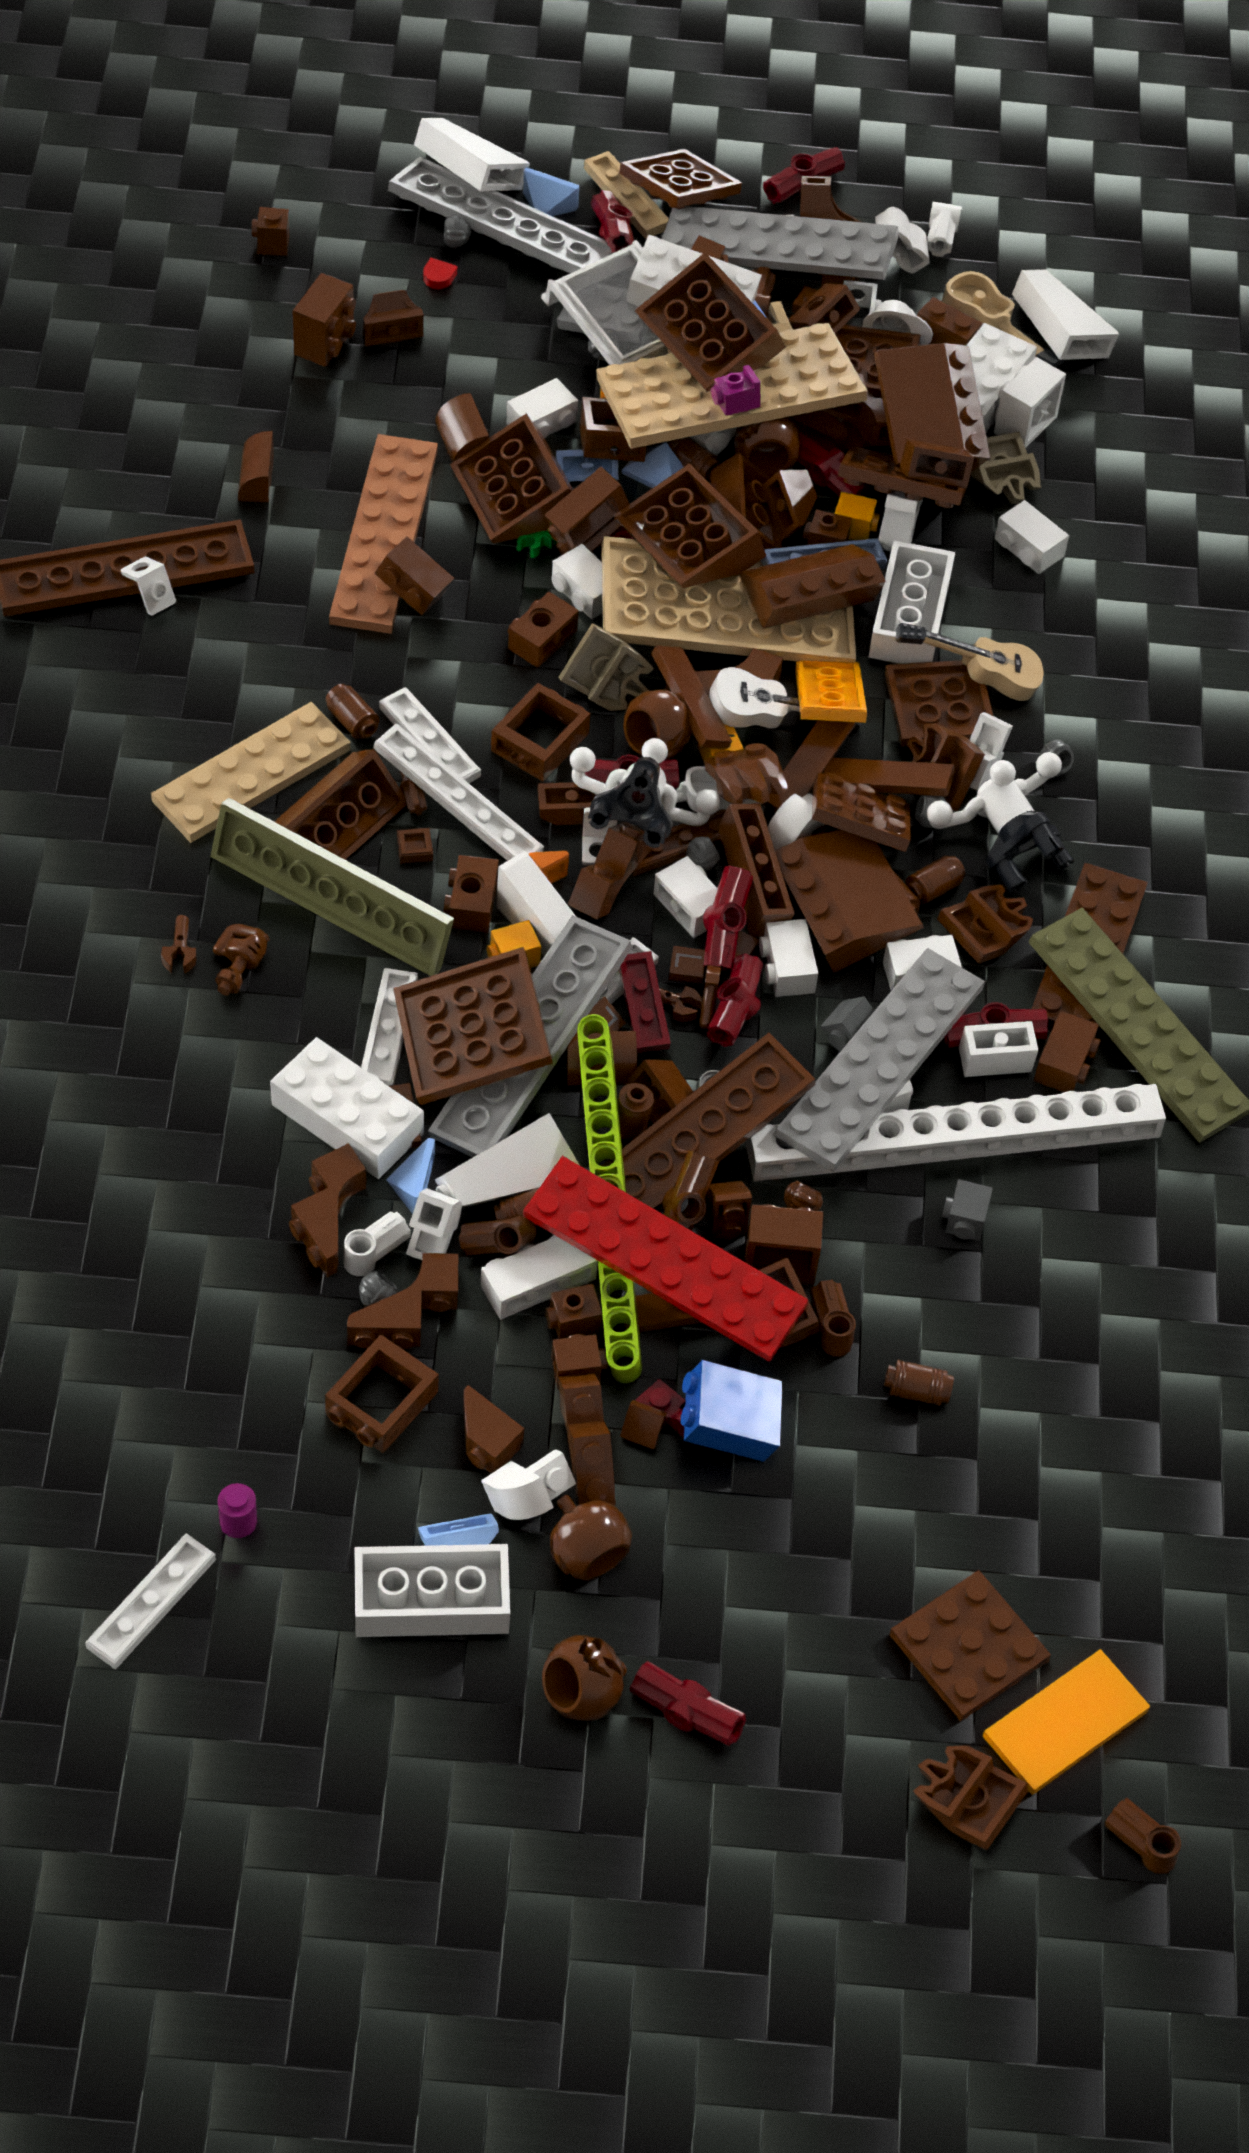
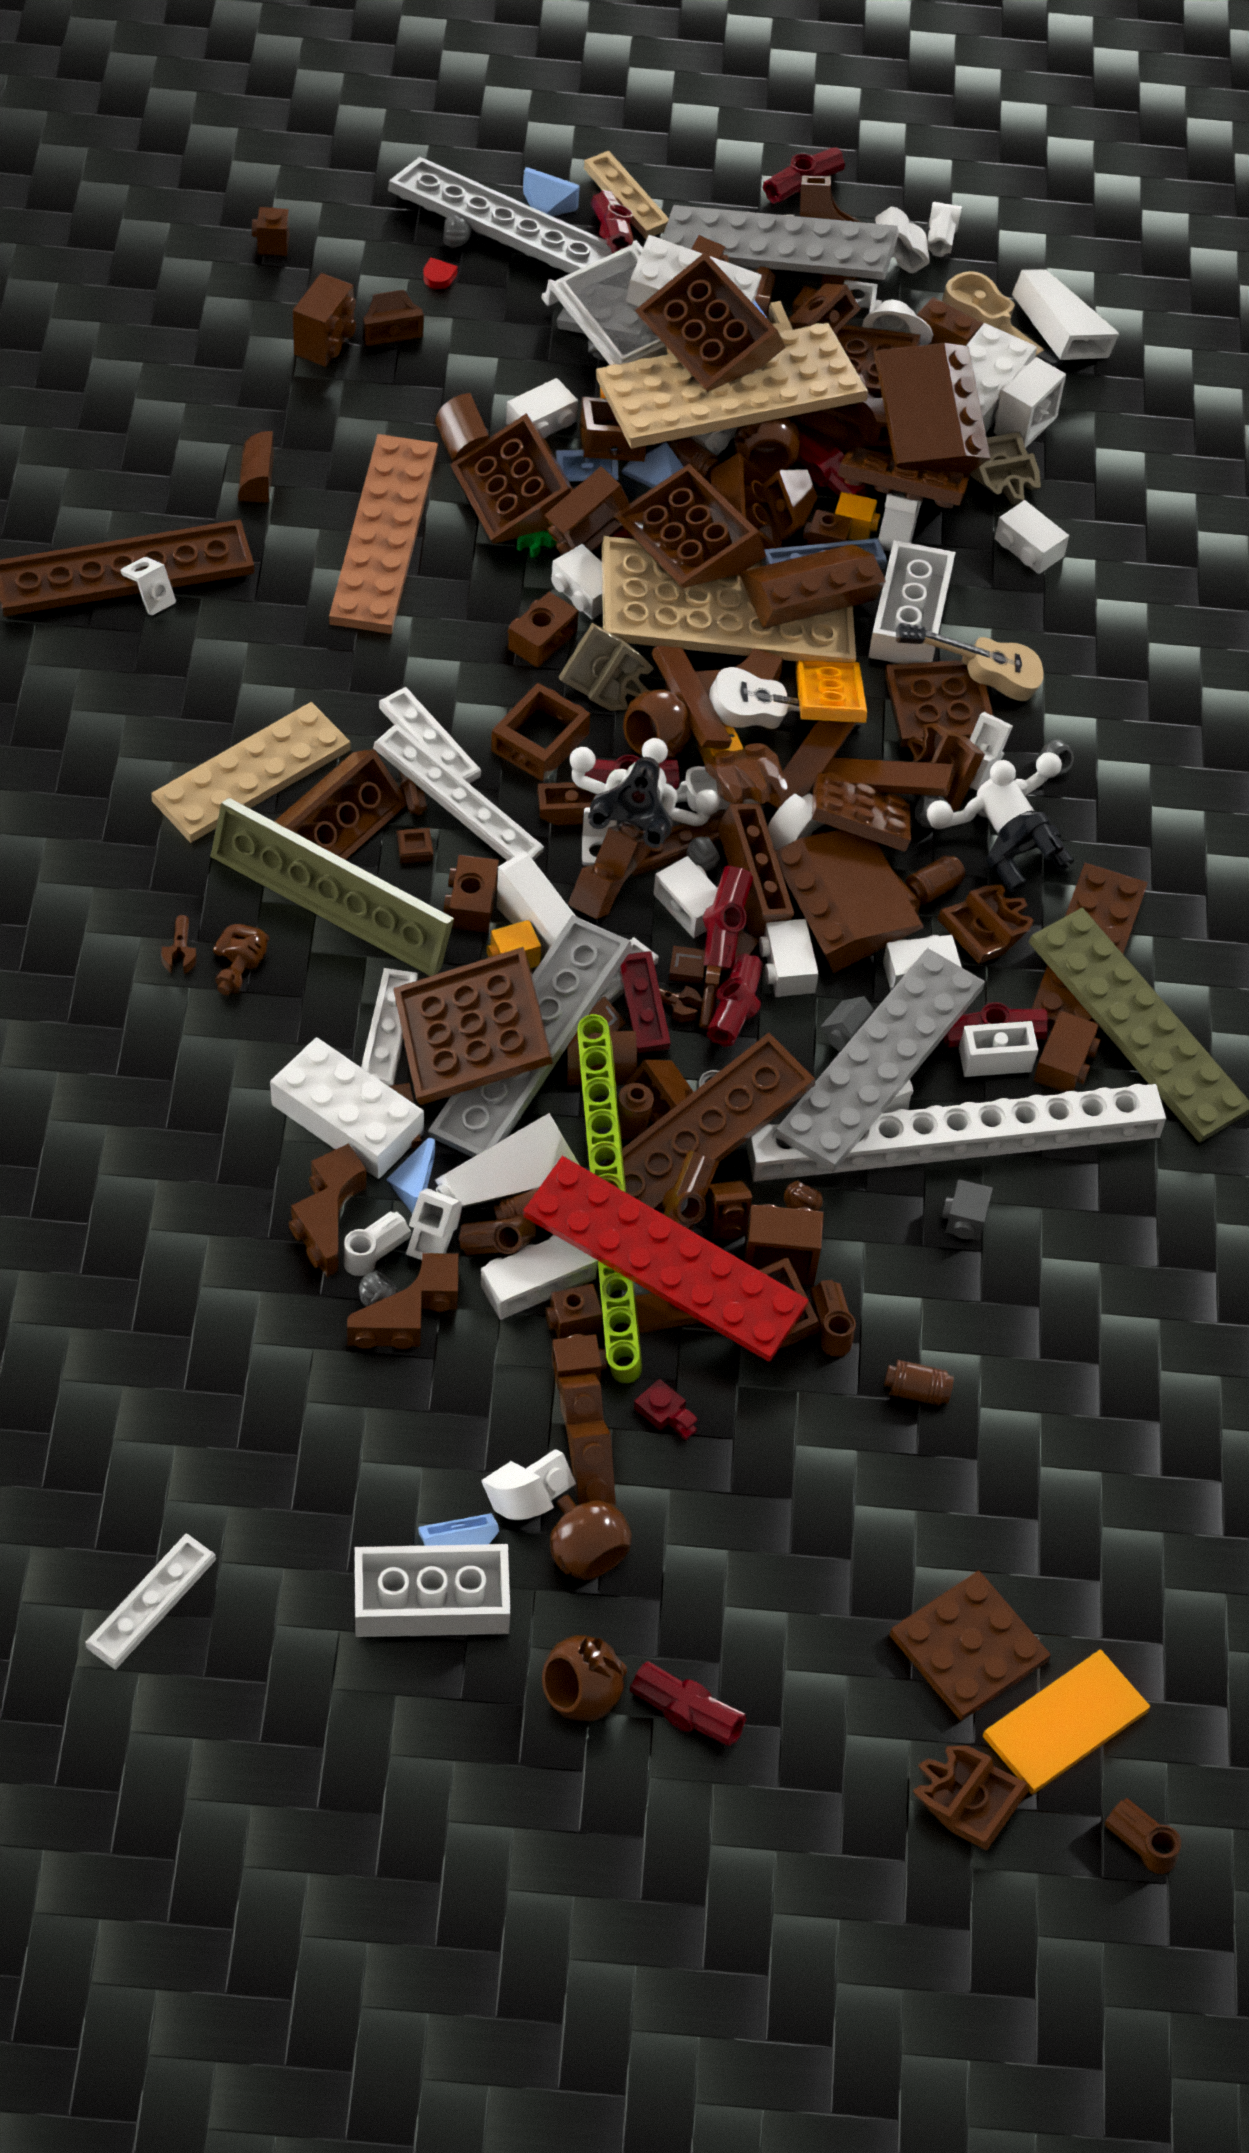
(237, 1510): magenta brick -> none
(352, 711): reddish brown head -> none
(402, 1367): reddish brown window -> none
(414, 575): reddish brown brick -> none
(470, 156): white slope -> none
(489, 1432): reddish brown slope -> none
(552, 864): orange slope -> none
(643, 1424): reddish brown tile -> none
(680, 178): reddish brown plate -> none
(732, 1410): brick -> none
(737, 391): magenta brick -> none
(936, 463): reddish brown brick -> none

